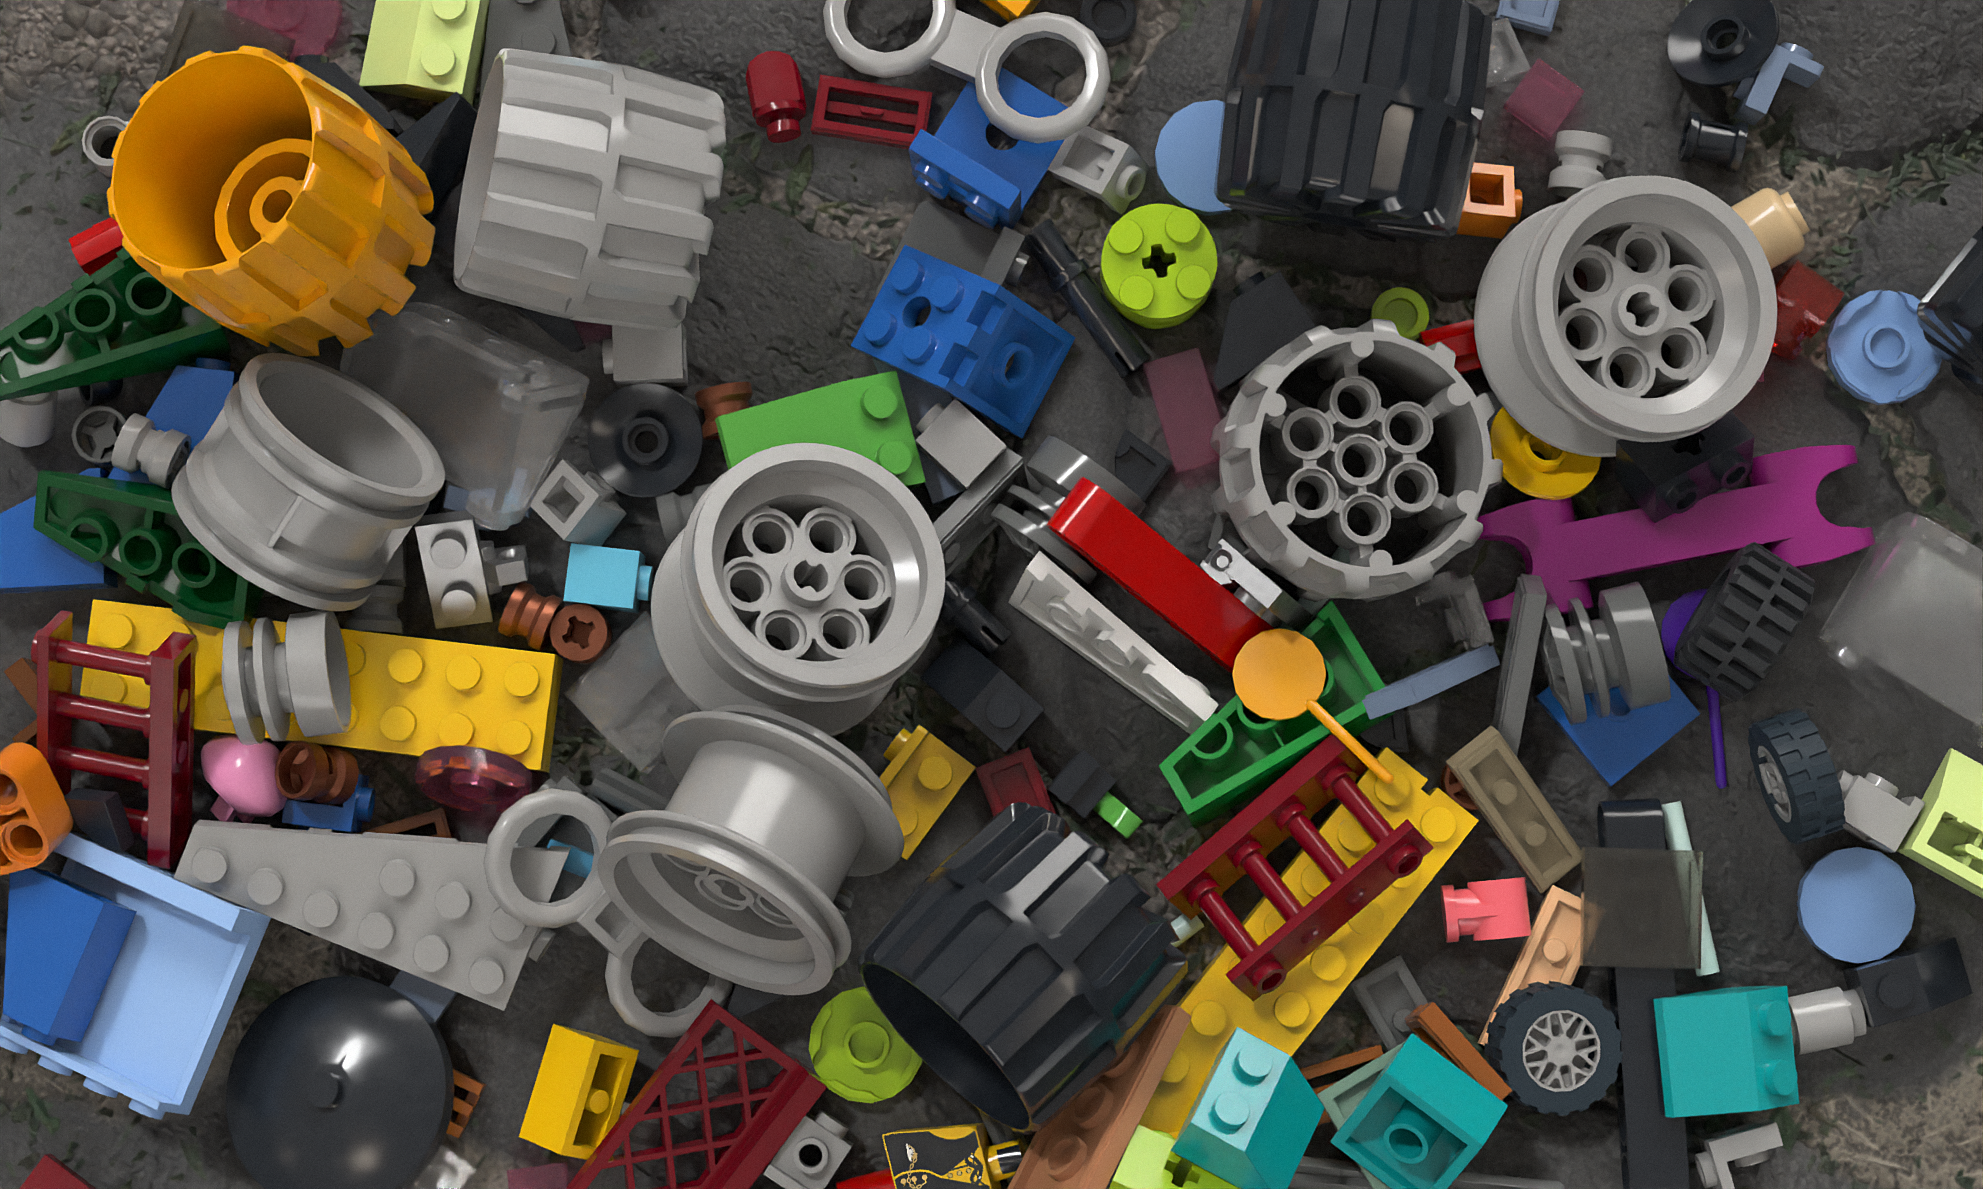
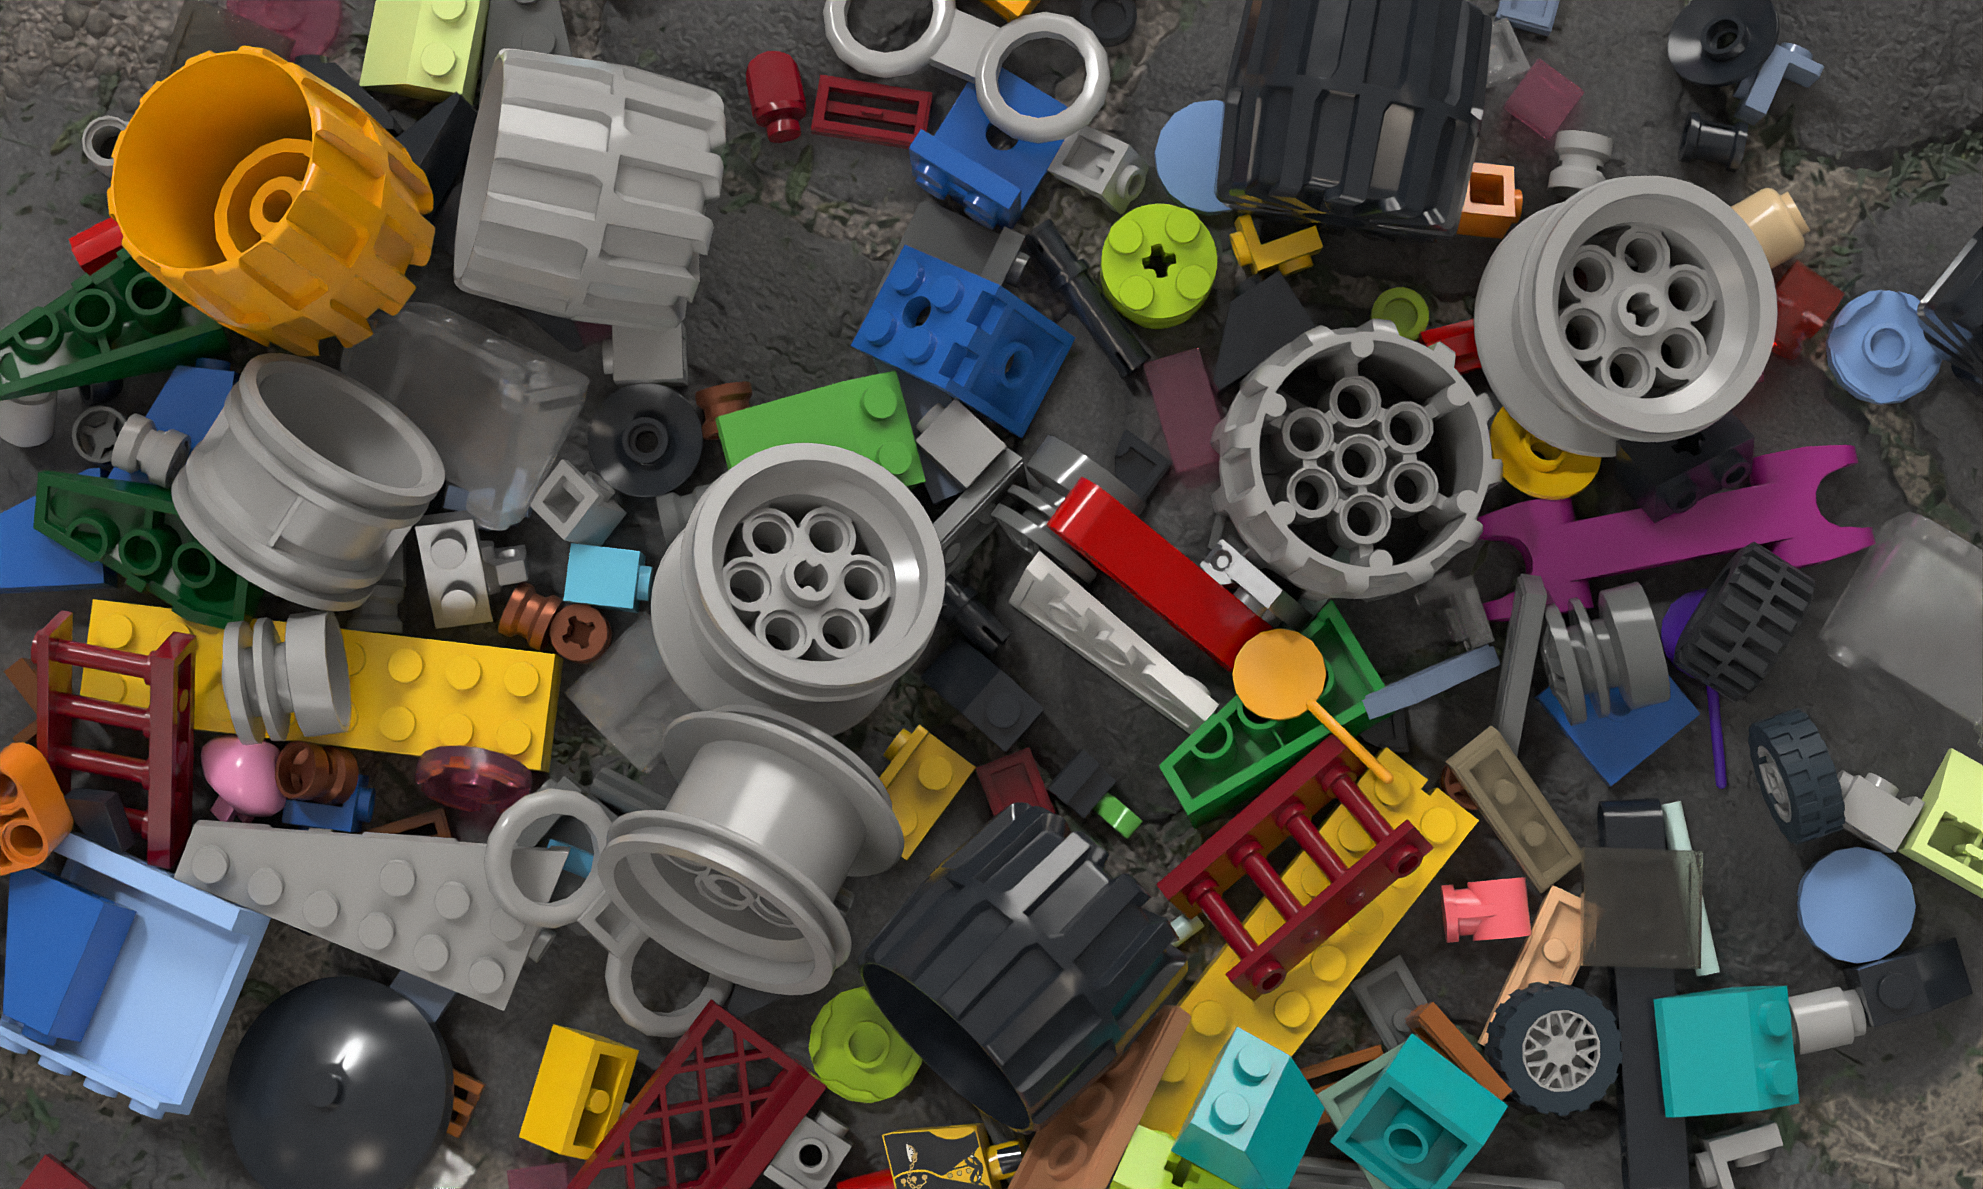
(1287, 253): none -> yellow bracket

